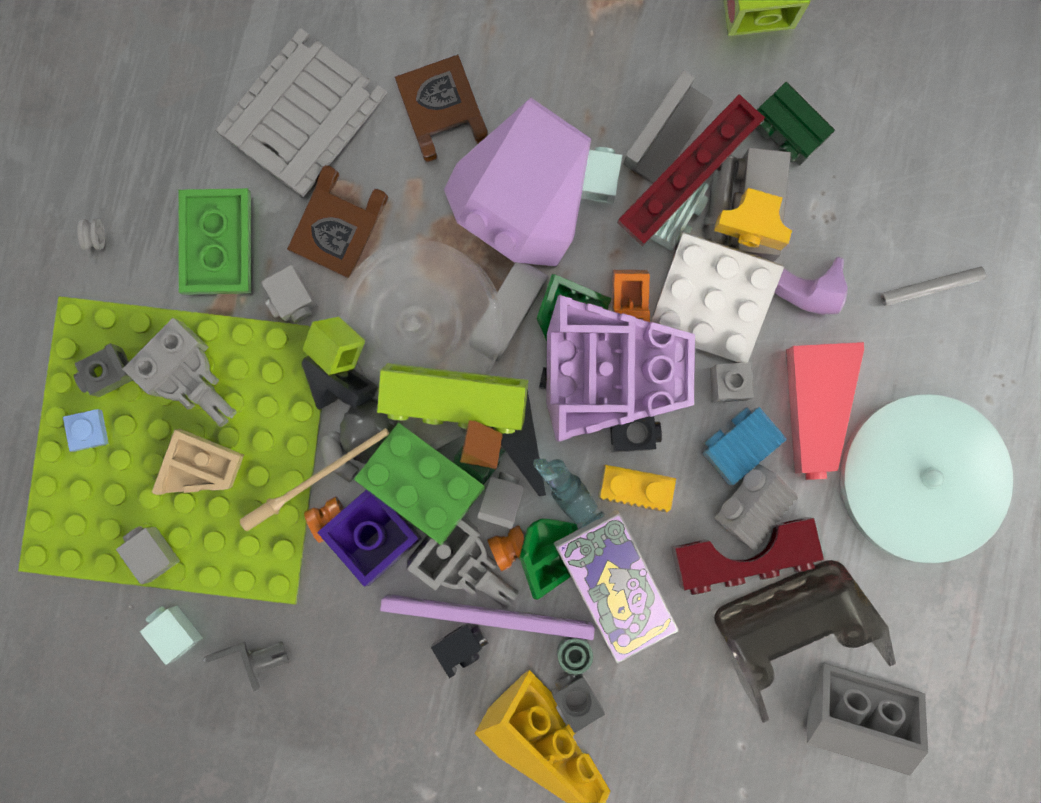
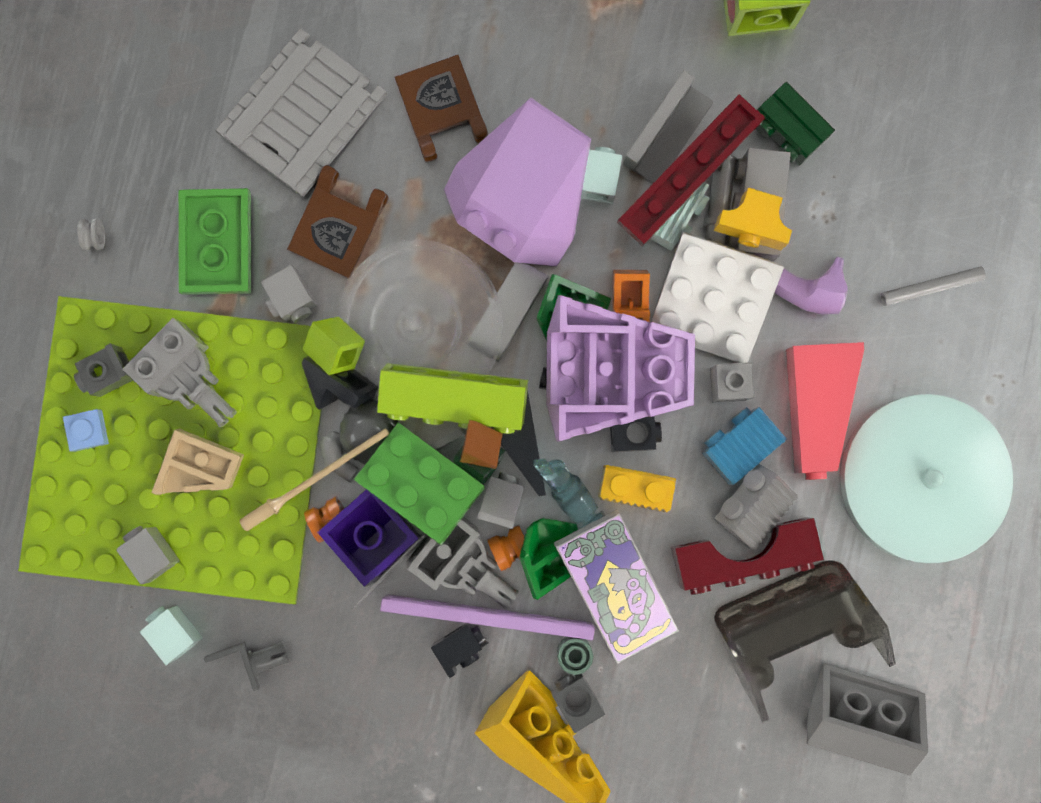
(380, 580): none -> light grey sticker

